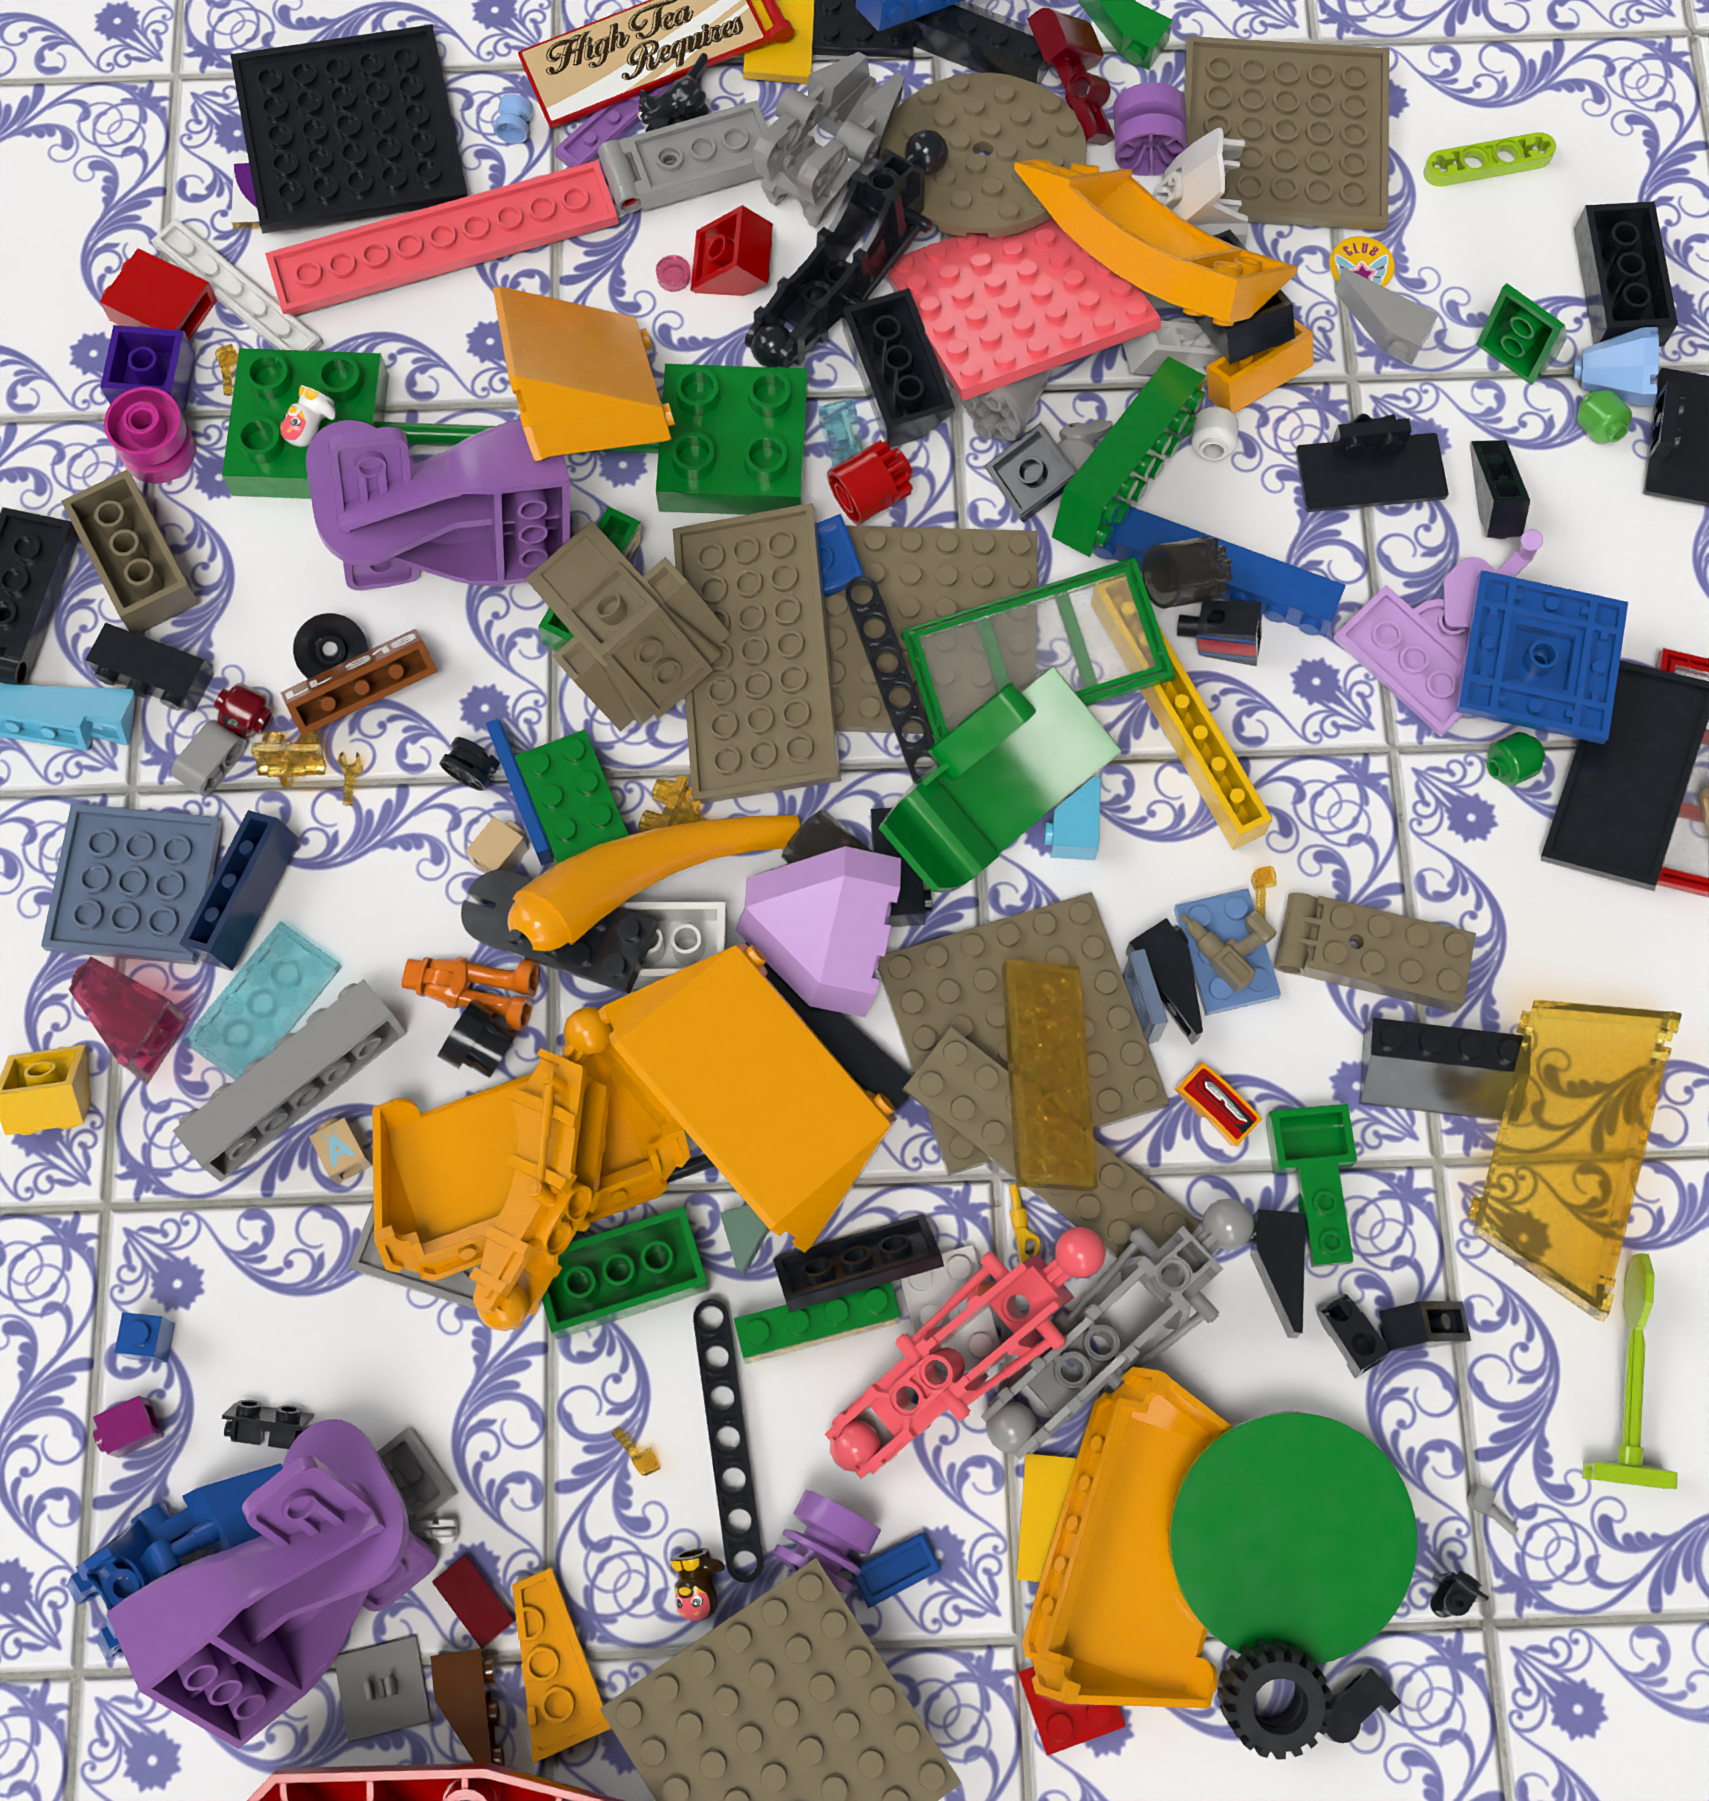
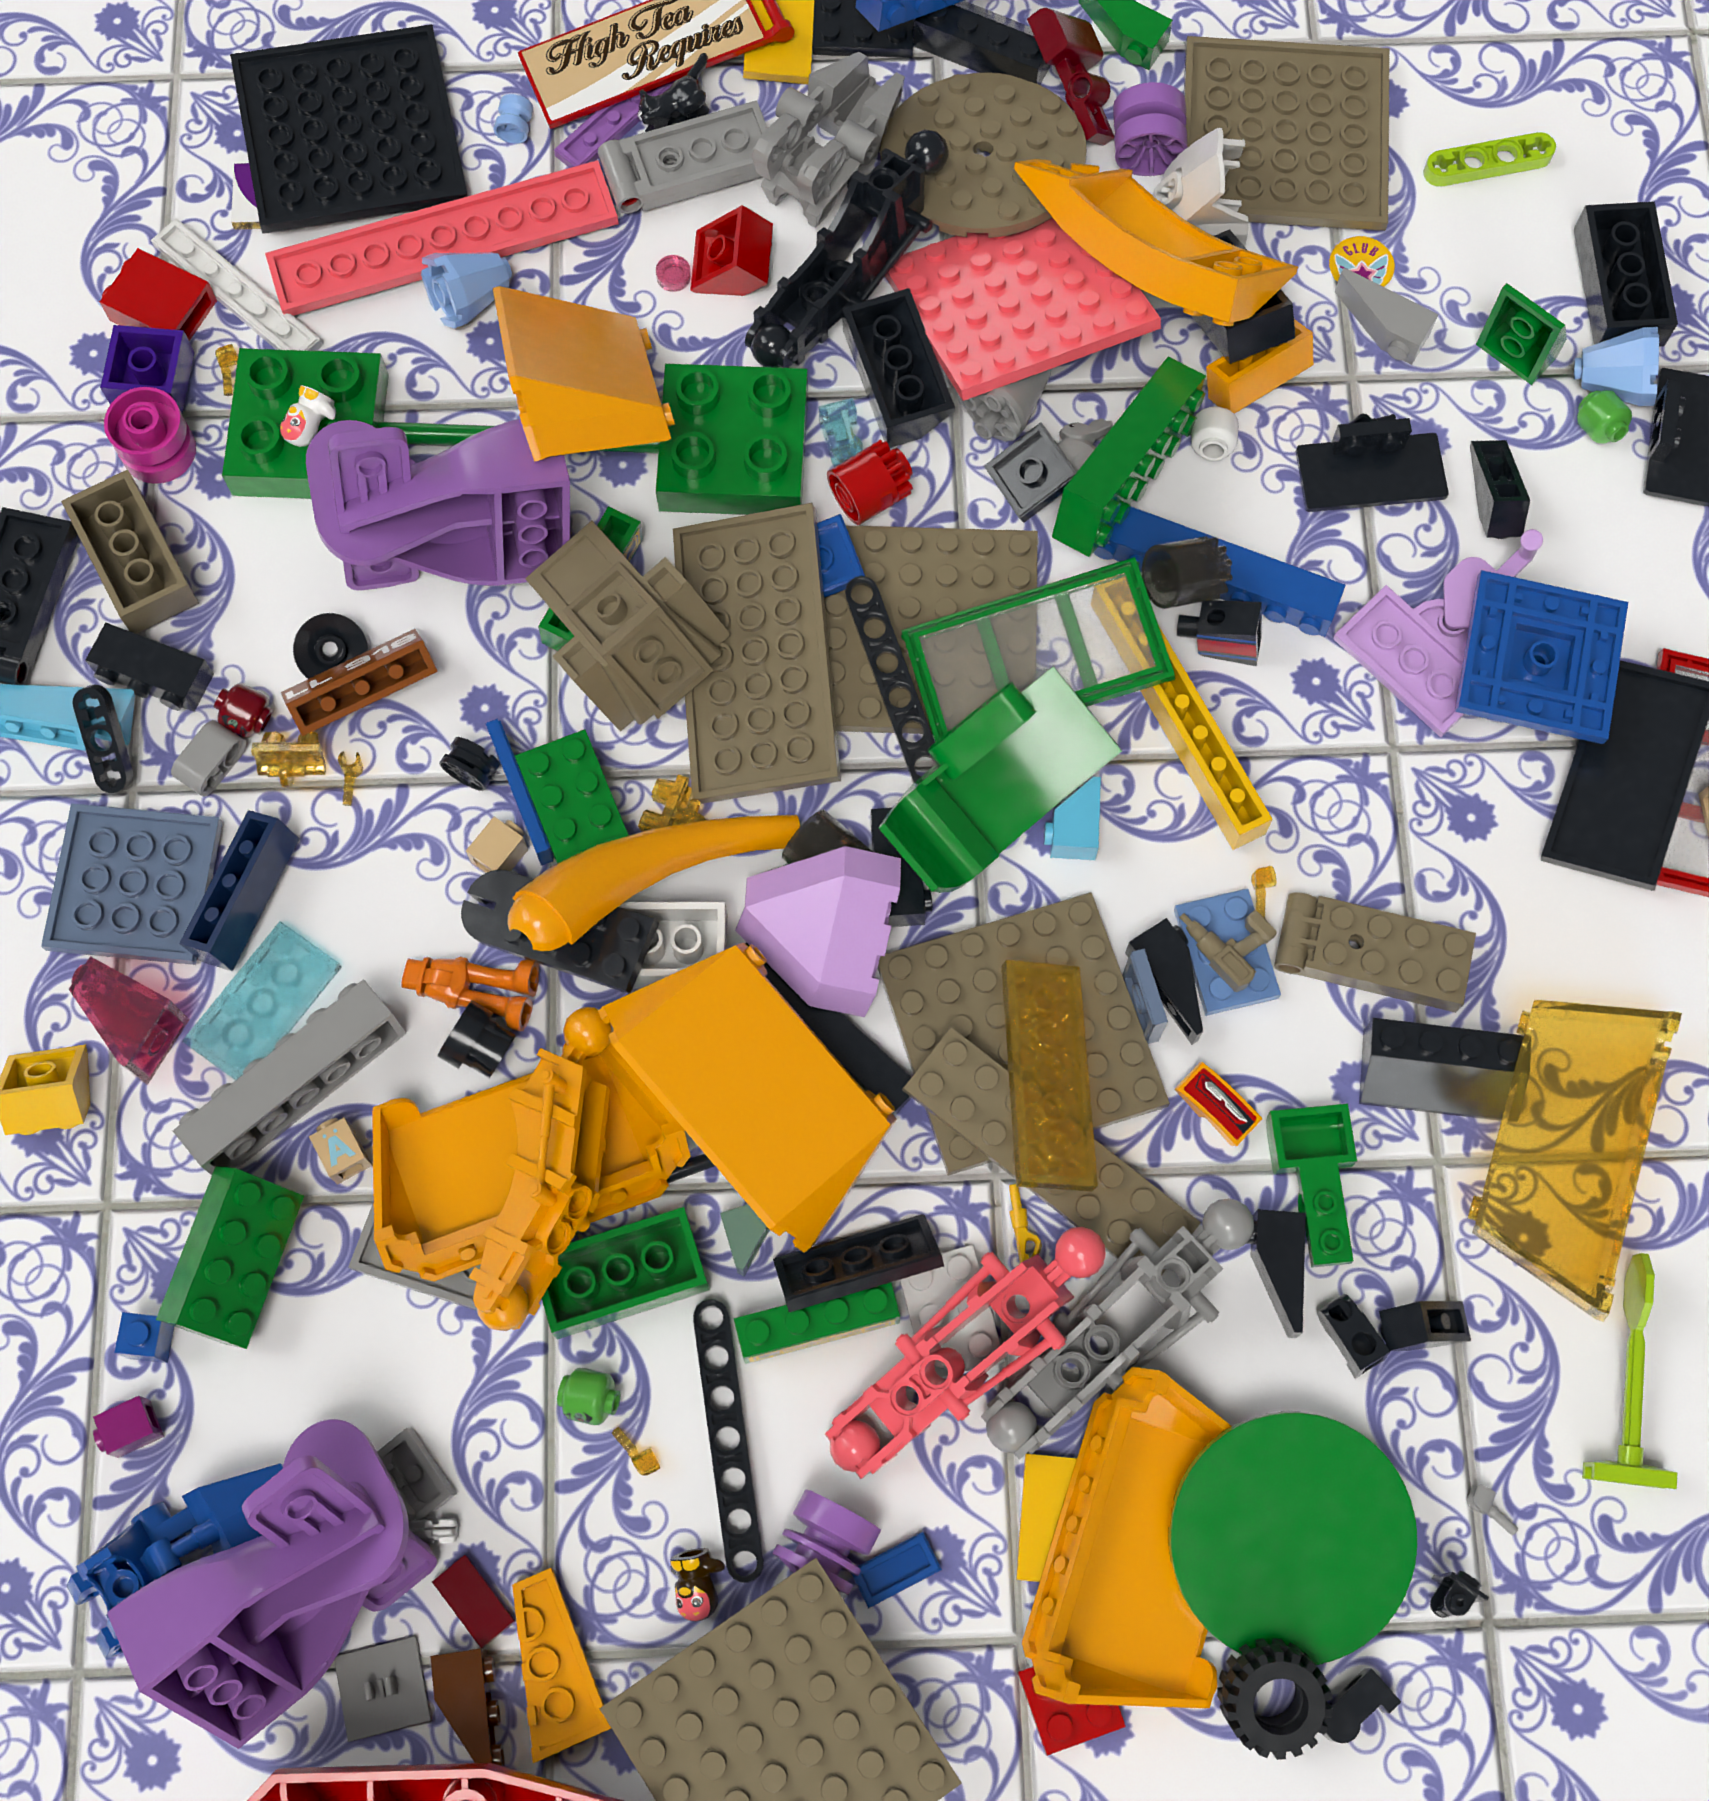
(94, 752): none -> black beam
(230, 1257): none -> green brick
(251, 1419): black hinge -> none
(463, 283): none -> light blue cone
(588, 1396): none -> bright green head
(1178, 340): white slope -> none
(1515, 758): green head -> none

